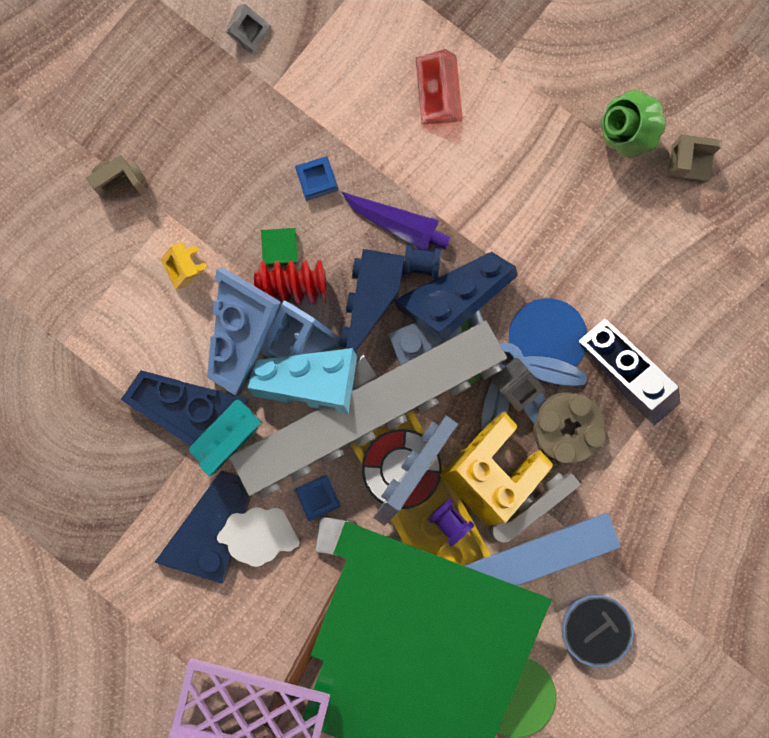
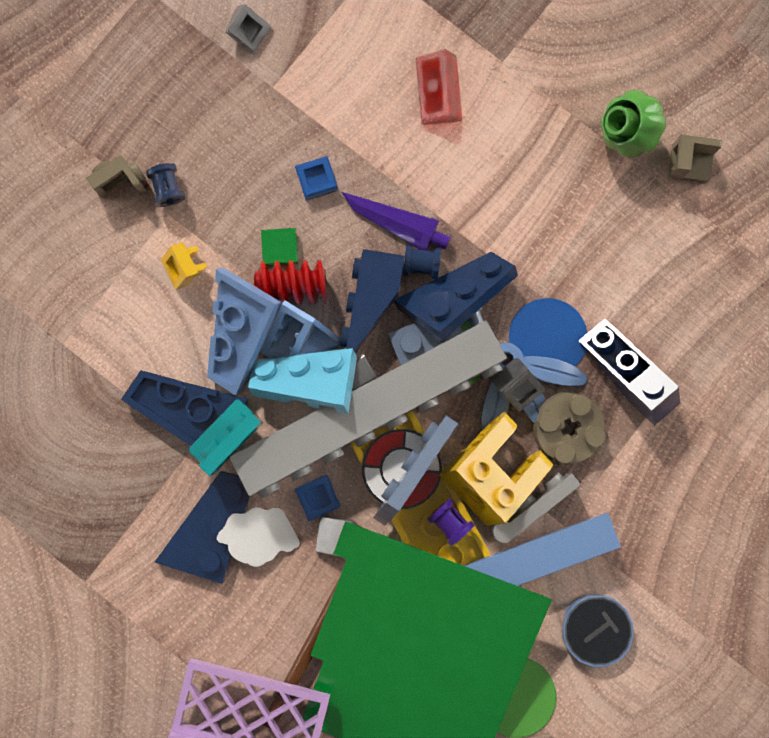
(166, 173): none -> dark blue bush

